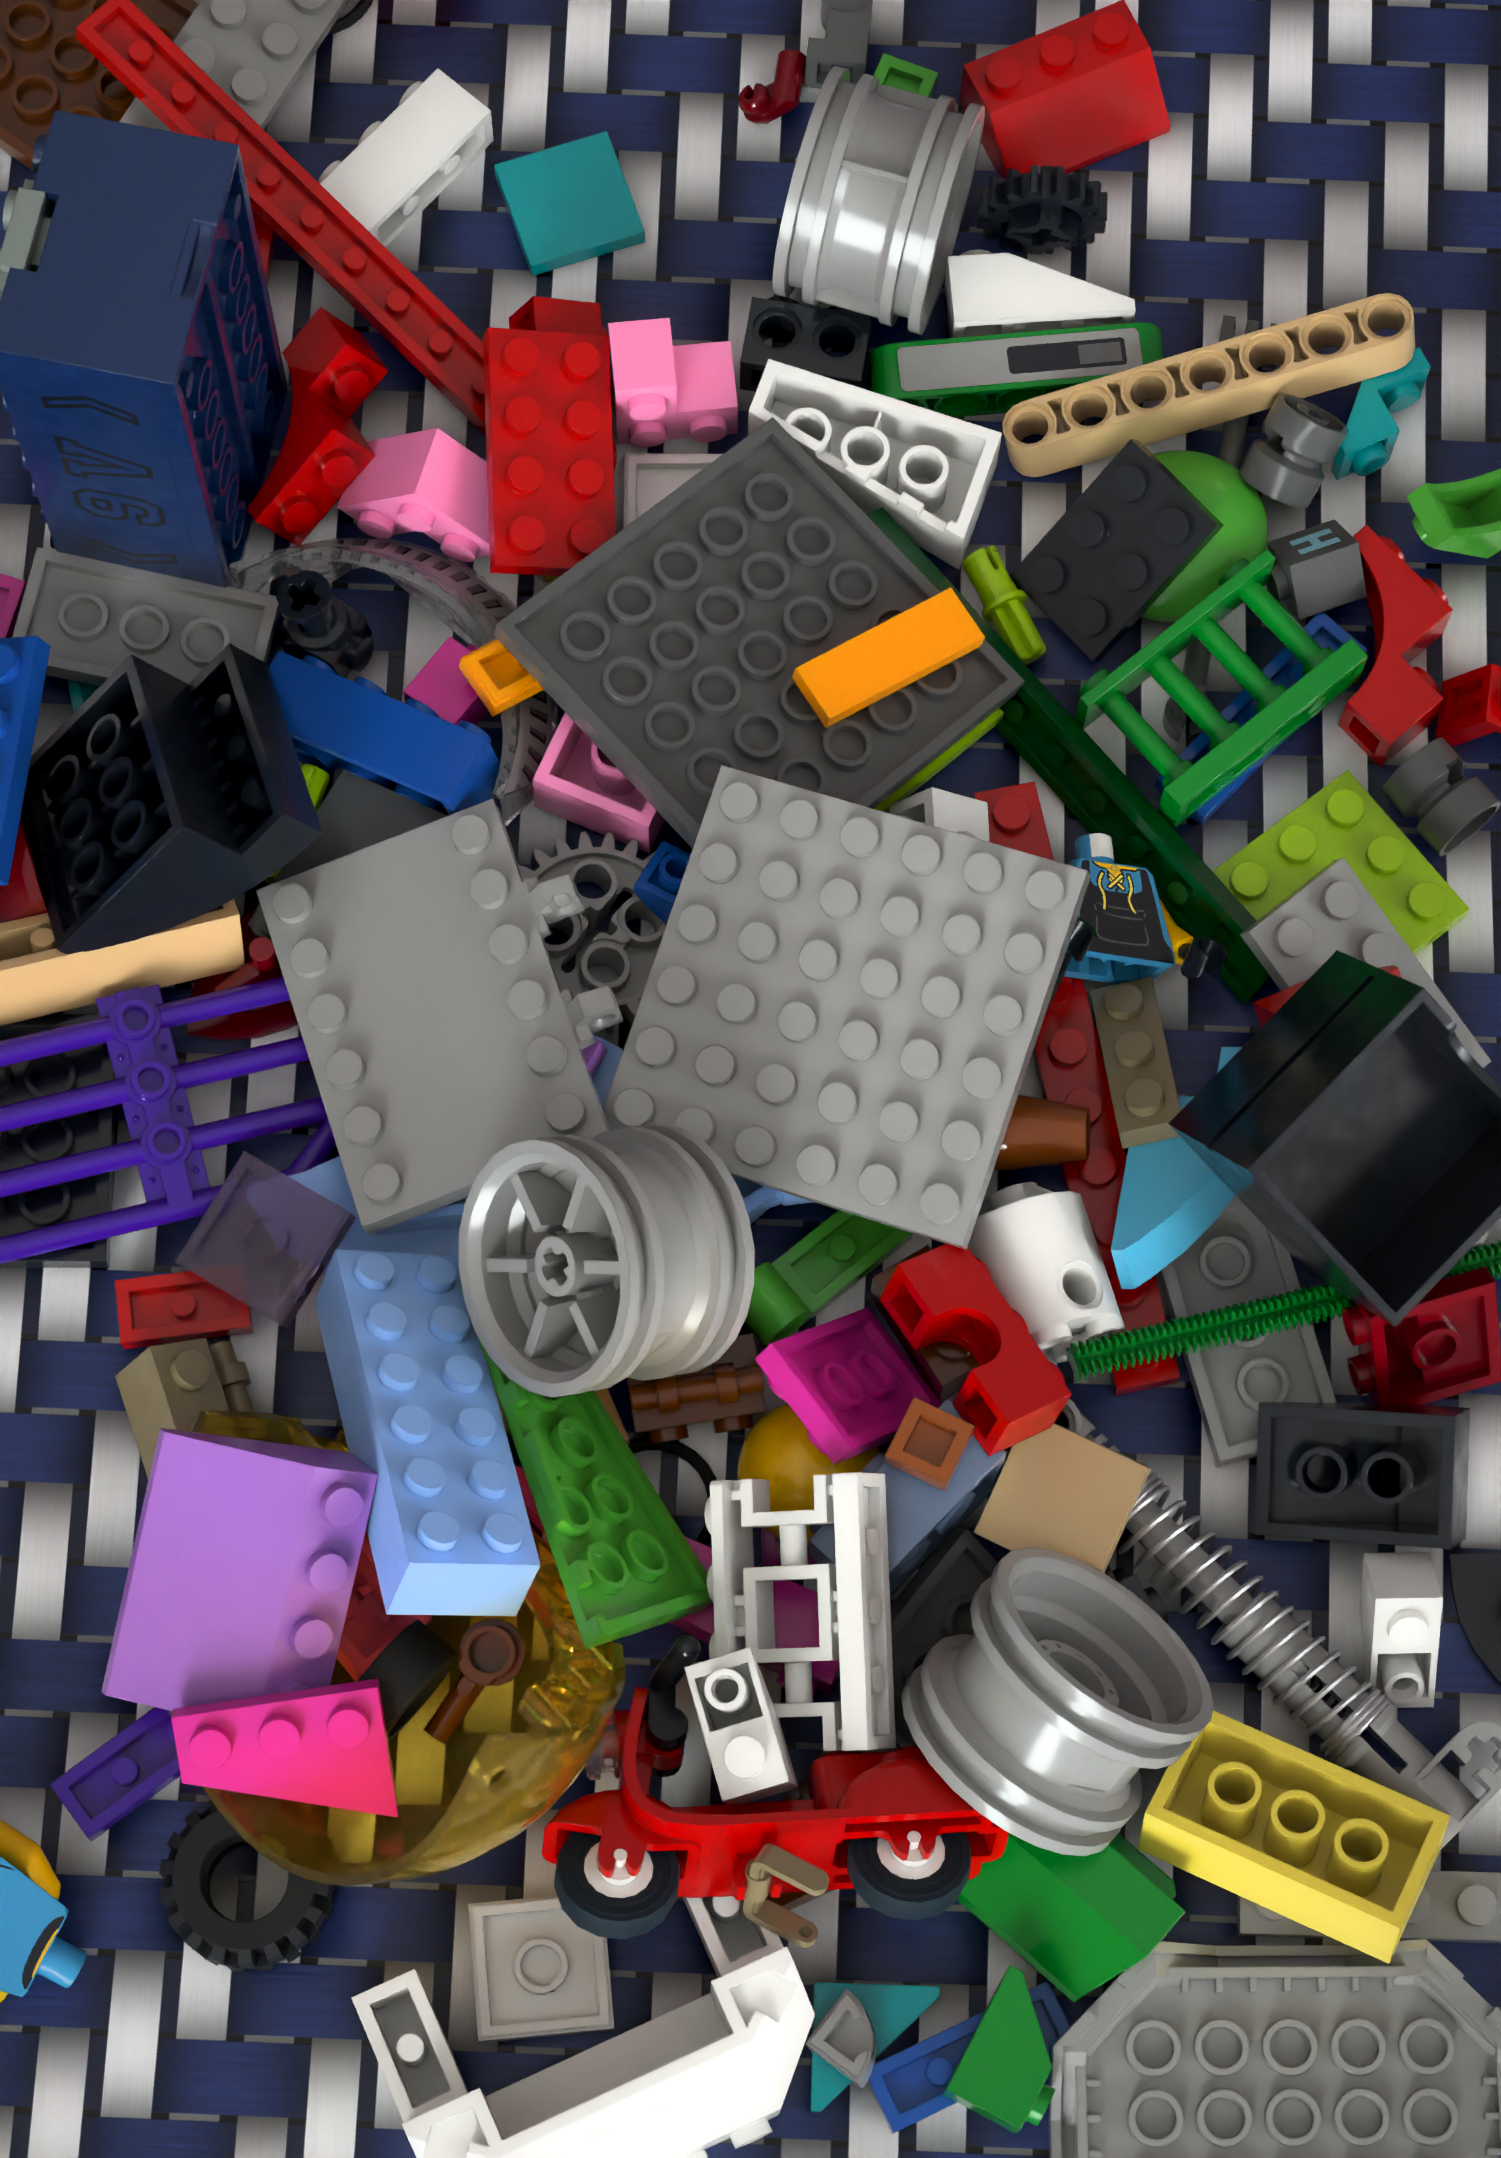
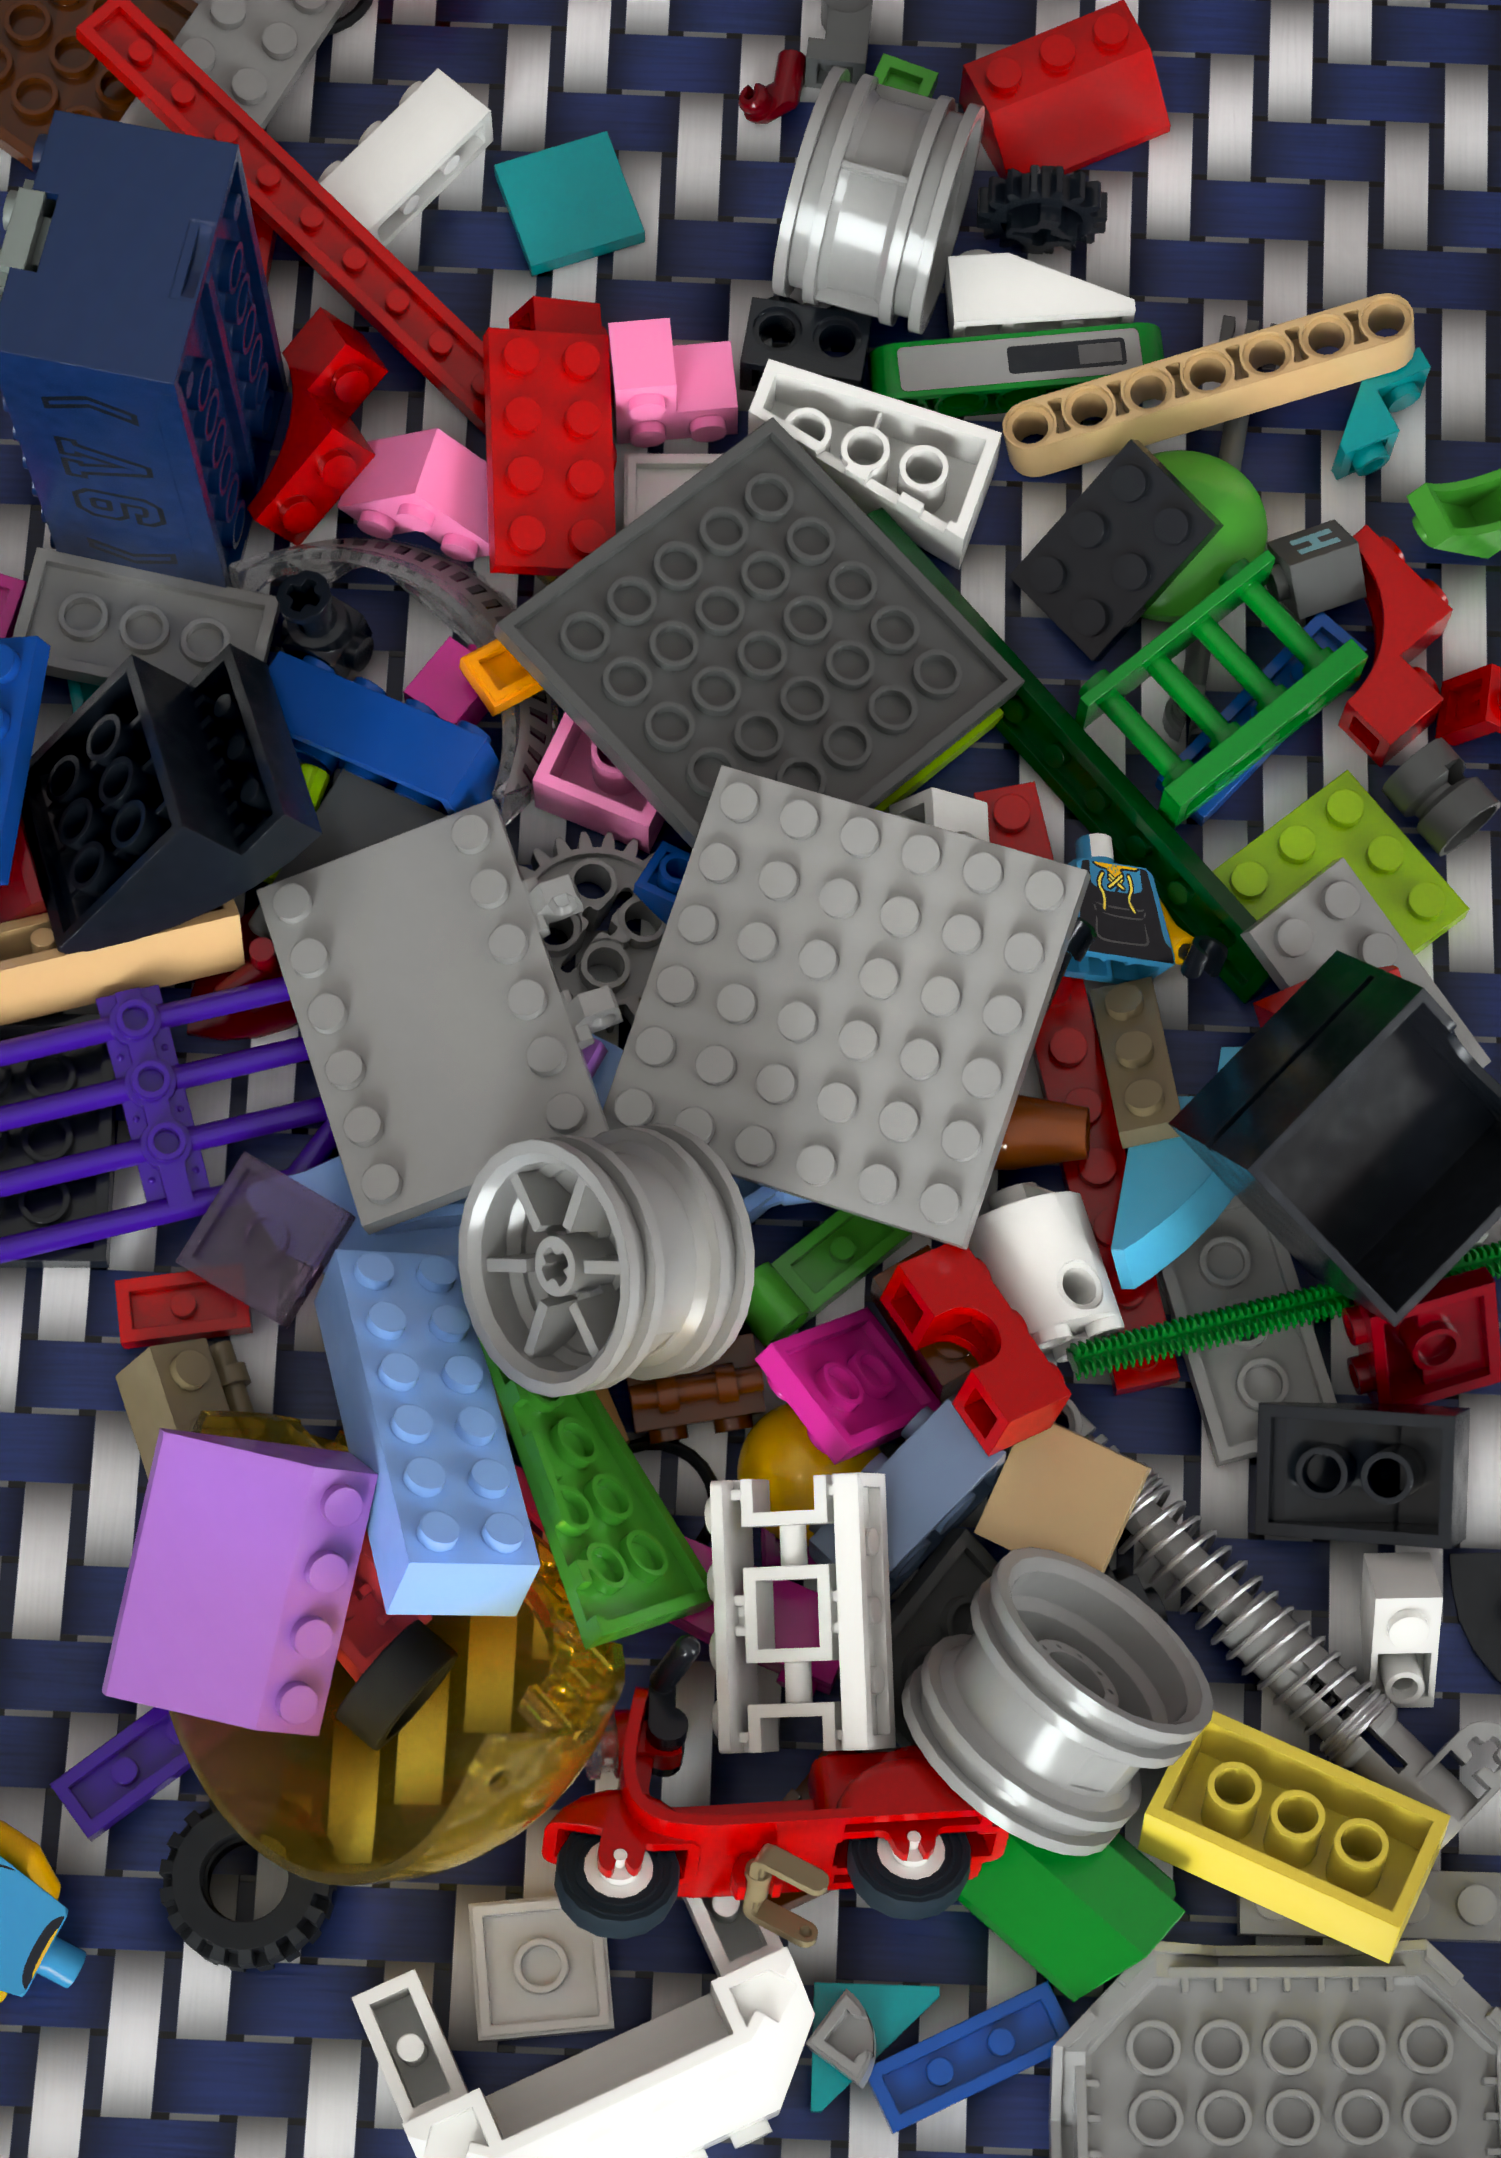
(293, 1746): dark pink wing -> none
(488, 1656): reddish brown plate -> none
(740, 1728): white slope -> none
(888, 657): light orange tile -> none
(929, 1443): dark orange plate -> none
(1003, 603): lime axle -> none
(1005, 2060): green slope -> none
(1291, 454): dark grey wheel -> none

